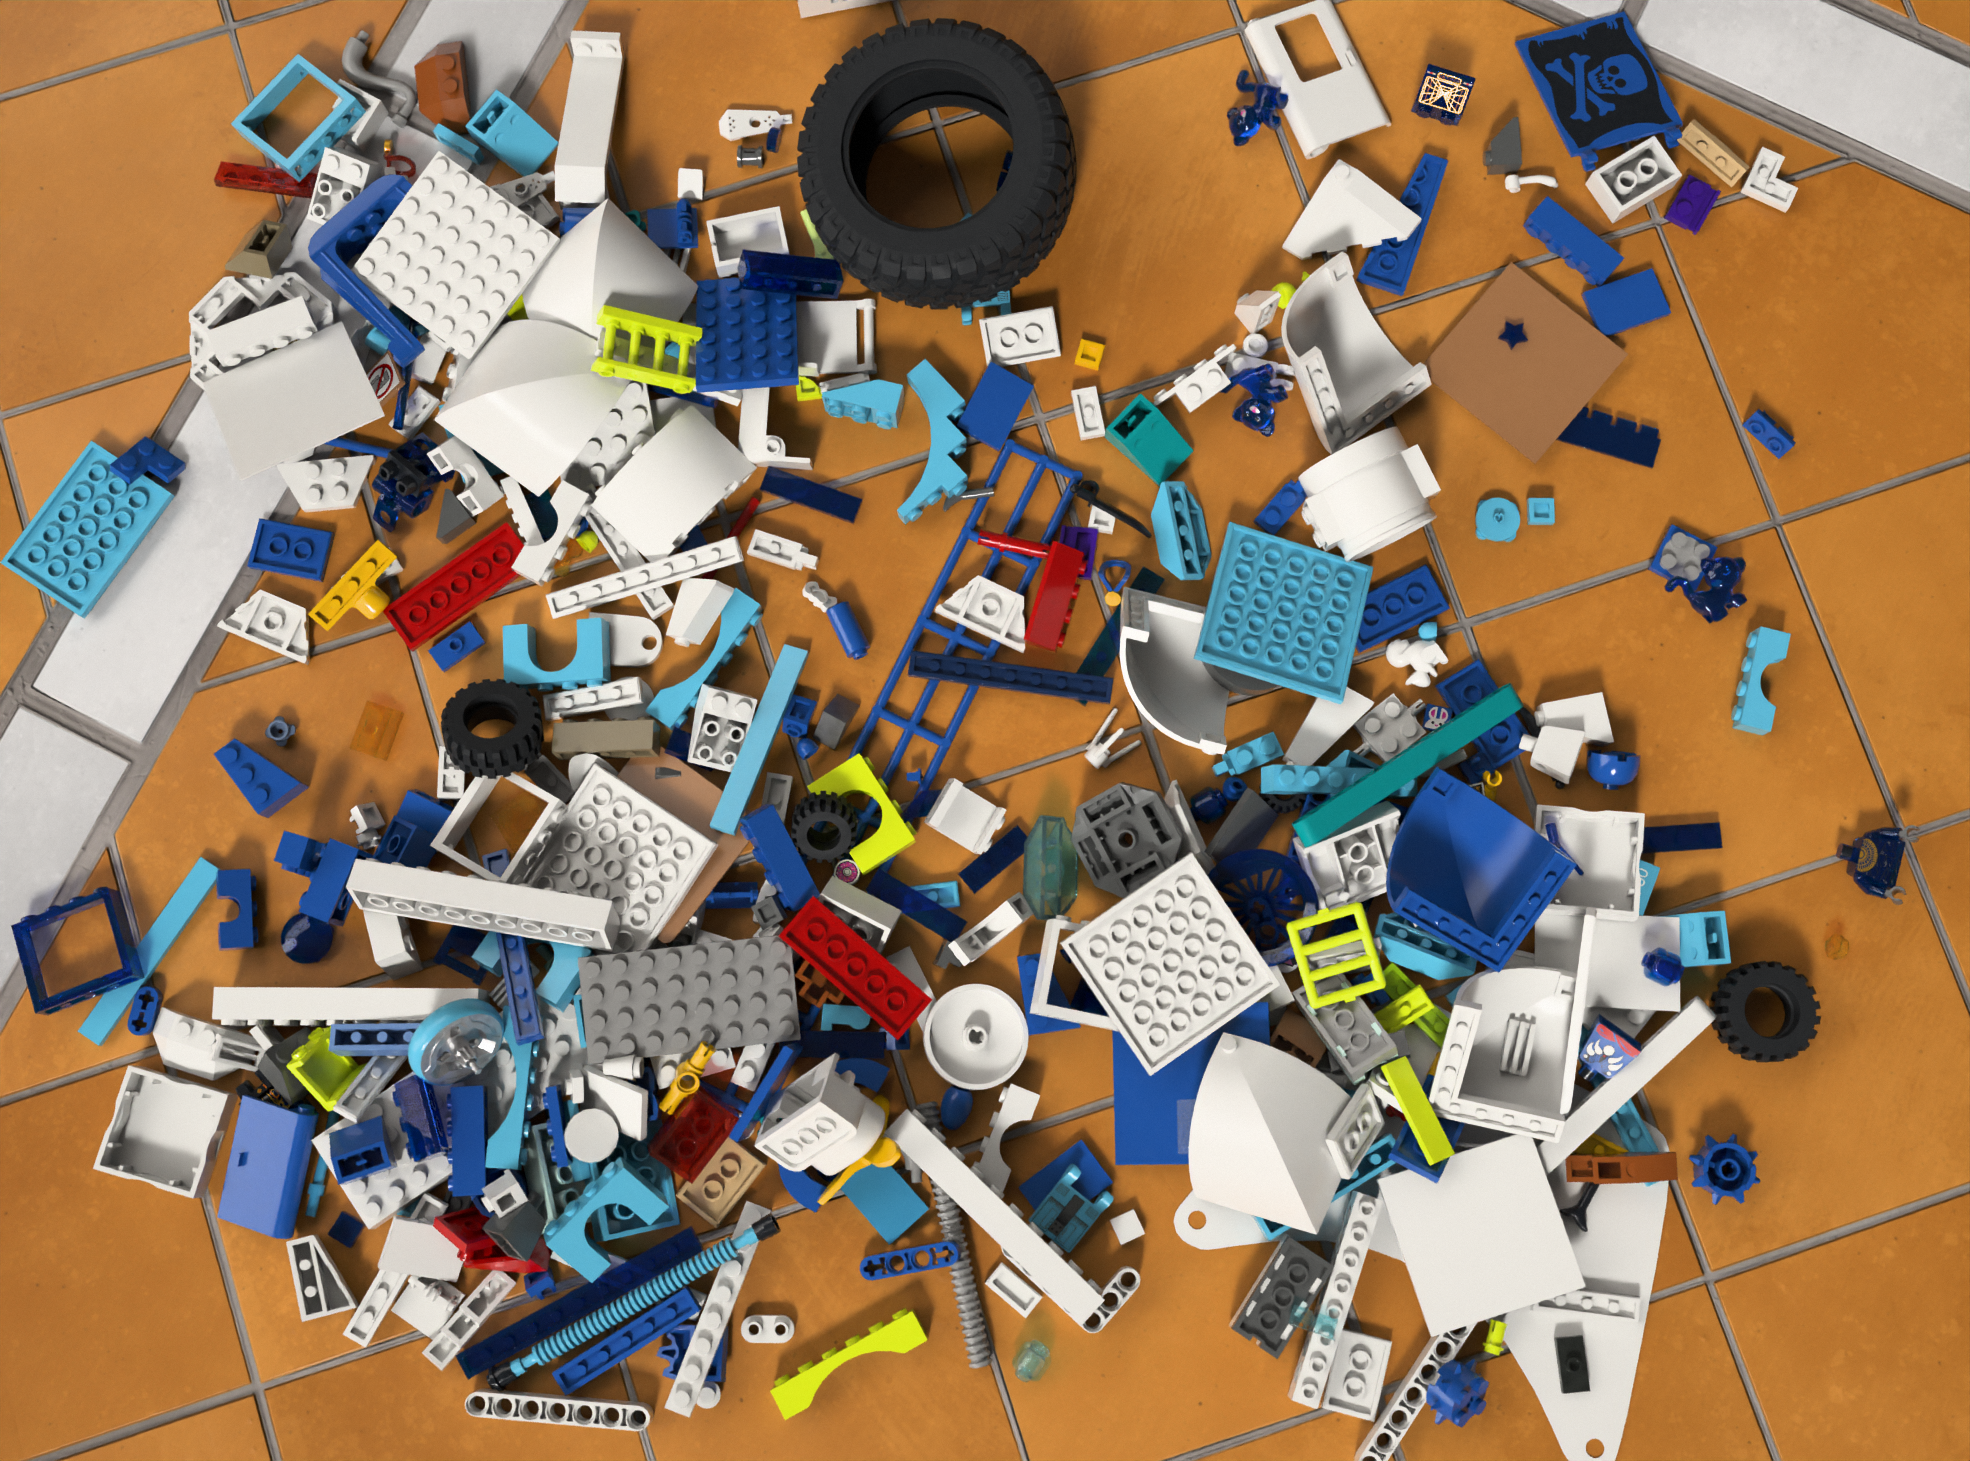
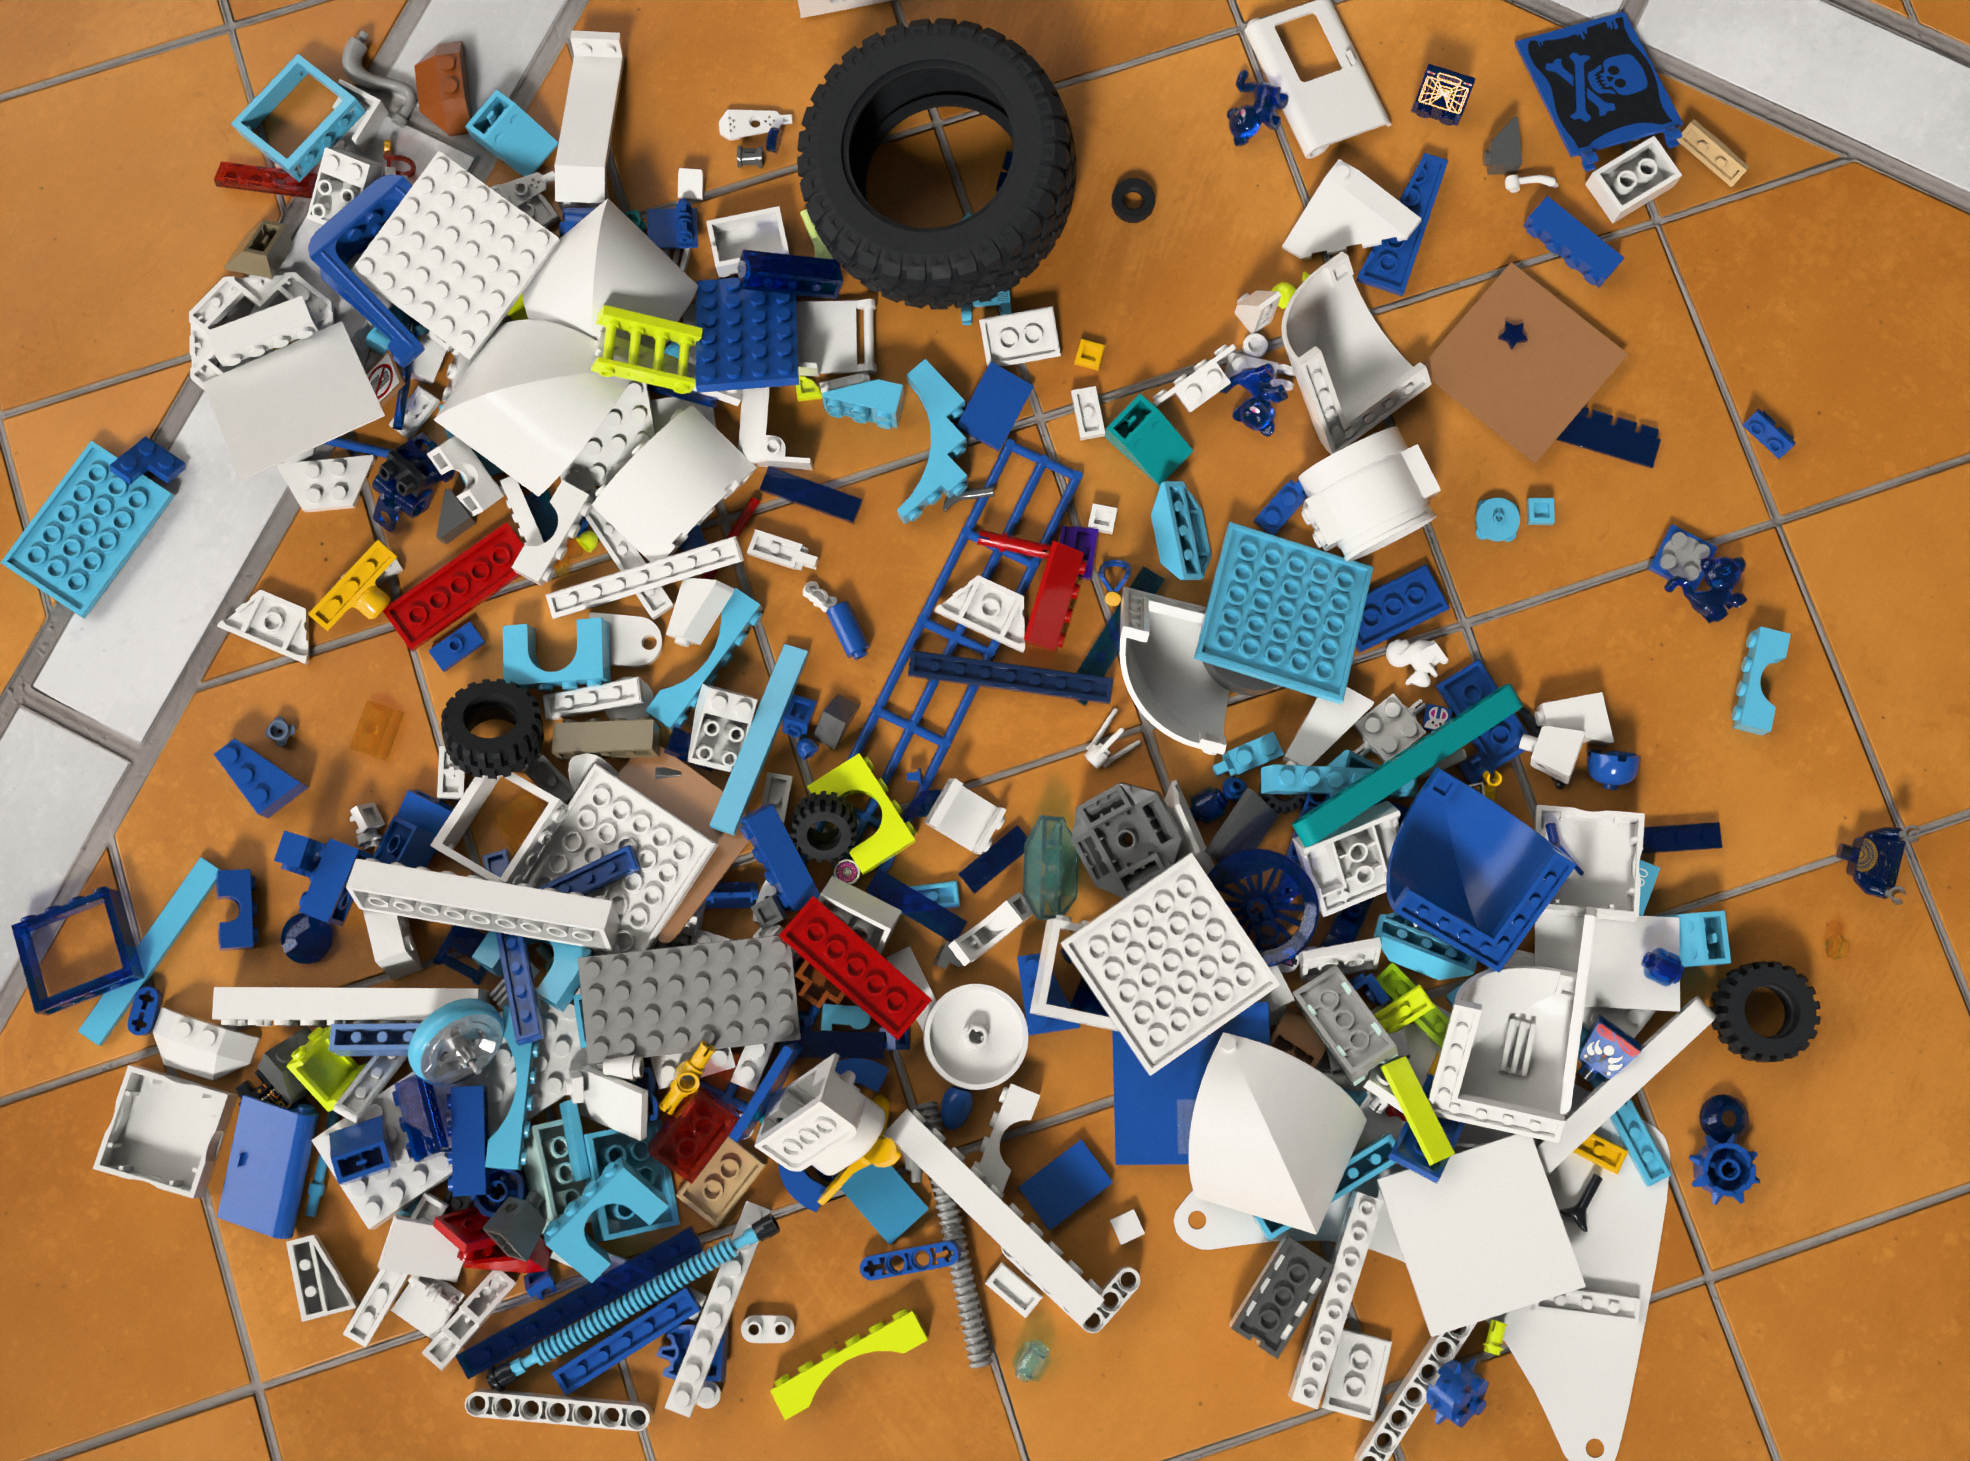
(218, 1047): white tile -> none
(266, 1036): white tile -> none
(291, 550): blue tile -> none
(347, 1229): clear blue tile -> none
(458, 144): medium azure tile -> none
(503, 1195): white brick -> none
(556, 1125): blue plate -> none
(591, 1135): white tile -> none
(598, 873): none -> blue tile
(1066, 1213): medium azure flag -> none
(1088, 491): black sword -> none
(1138, 186): none -> black tyre
(1301, 951): neon yellow bar -> none
(1317, 1323): clear light blue piece -> none
(1355, 1131): white tile -> none
(1428, 631): medium azure hinge -> none
(1572, 1364): pearl dark grey plate -> none
(1622, 1168): dark orange slope -> none
(1626, 303): blue tile -> none
(1692, 204): dark purple plate -> none
(1711, 1117): none -> clear blue piece
(1764, 185): white plate -> none

